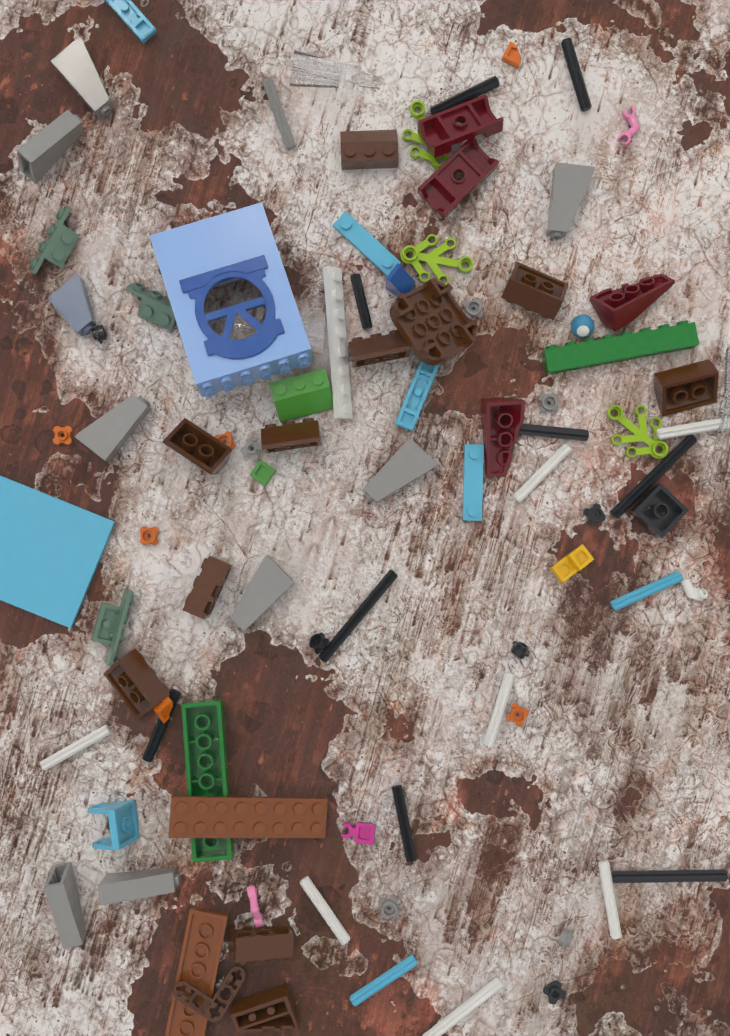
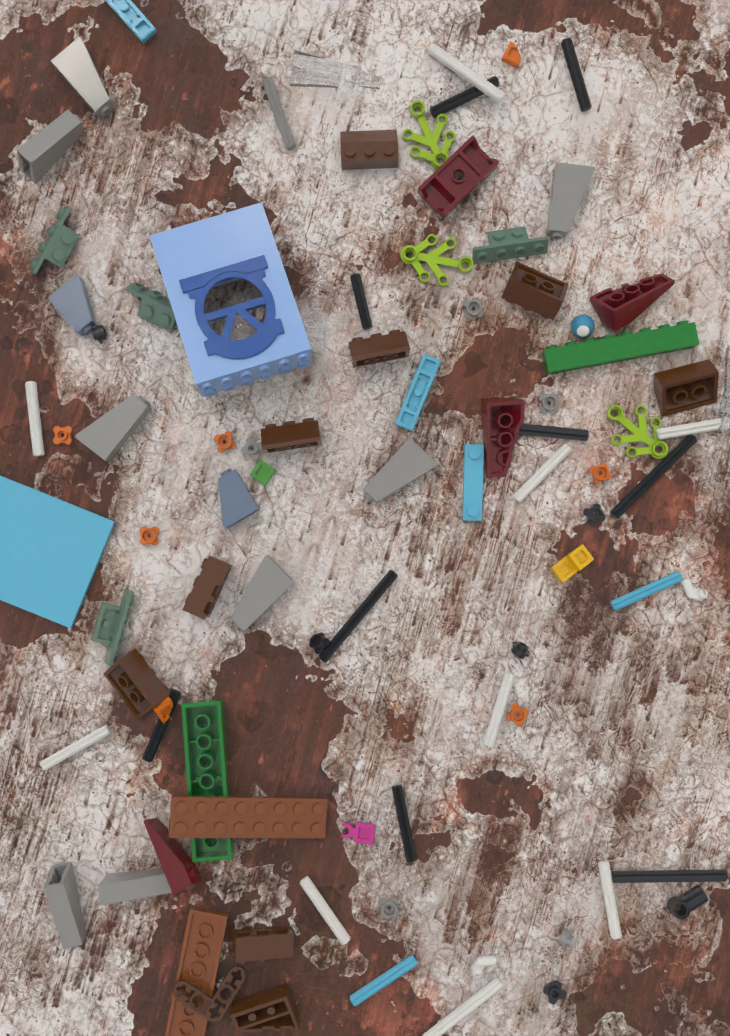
(34, 418): none -> white axle
(122, 824): medium azure hose -> none
(175, 862): none -> dark red wedge
(198, 447): reddish brown slope -> none
(235, 498): none -> sand blue slope
(254, 908): bright pink arm -> none
(302, 395): bright green slope -> none
(337, 343): white plate -> none
(366, 243): medium azure plate -> none
(399, 281): blue slope -> none
(432, 322): reddish brown tile -> none
(441, 131): dark red piece -> none
(466, 73): none -> white axle
(480, 963): none -> white arm
(508, 245): none -> sand green bracket
(605, 473): none -> orange plate
(635, 127): bright pink arm -> none
(658, 511): black brick -> none
(689, 901): none -> black piece

